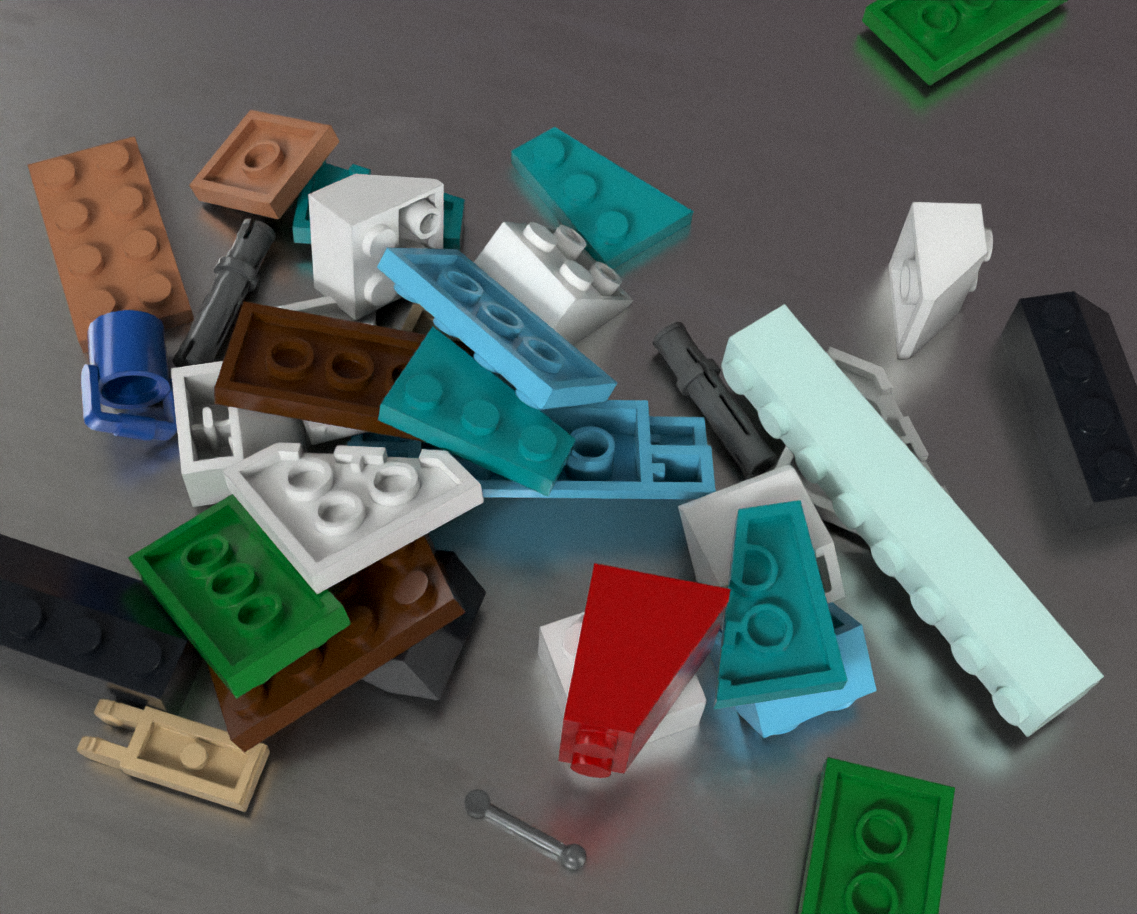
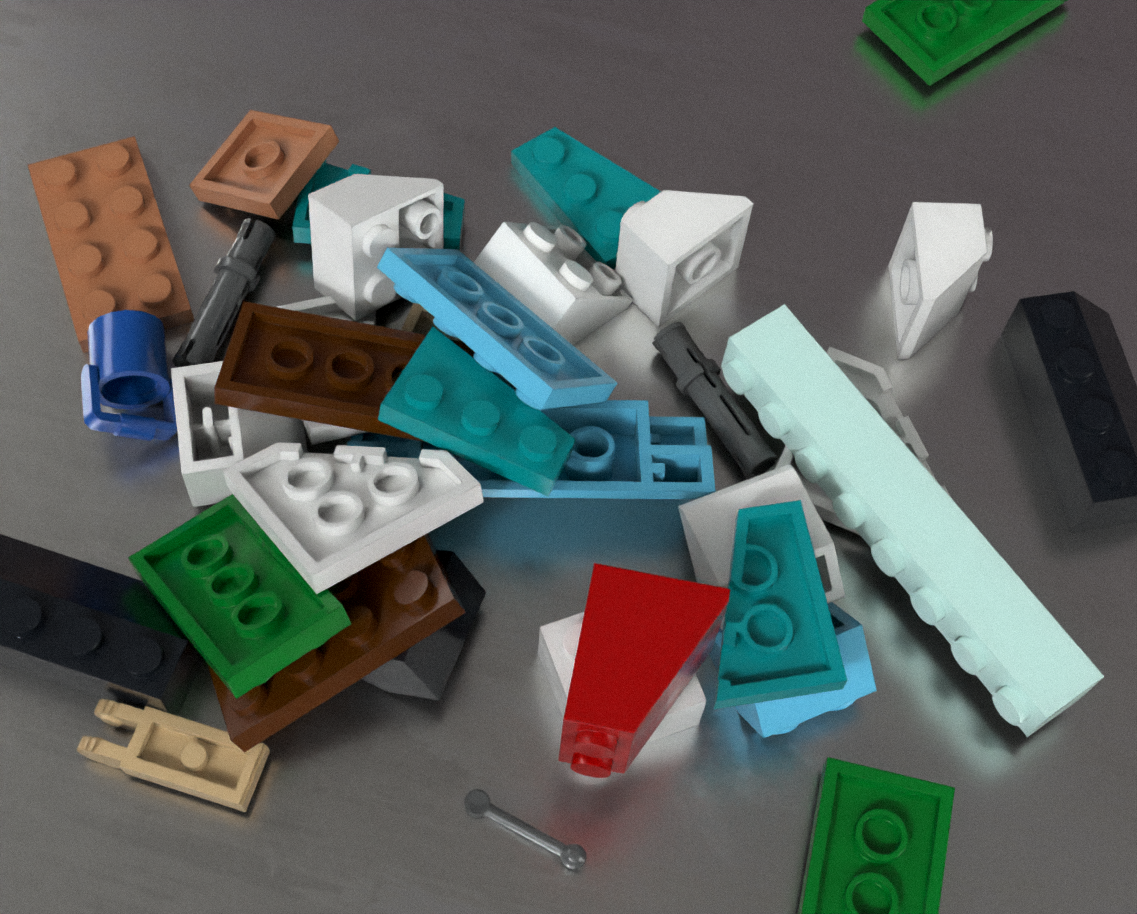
(679, 248): none -> white slope

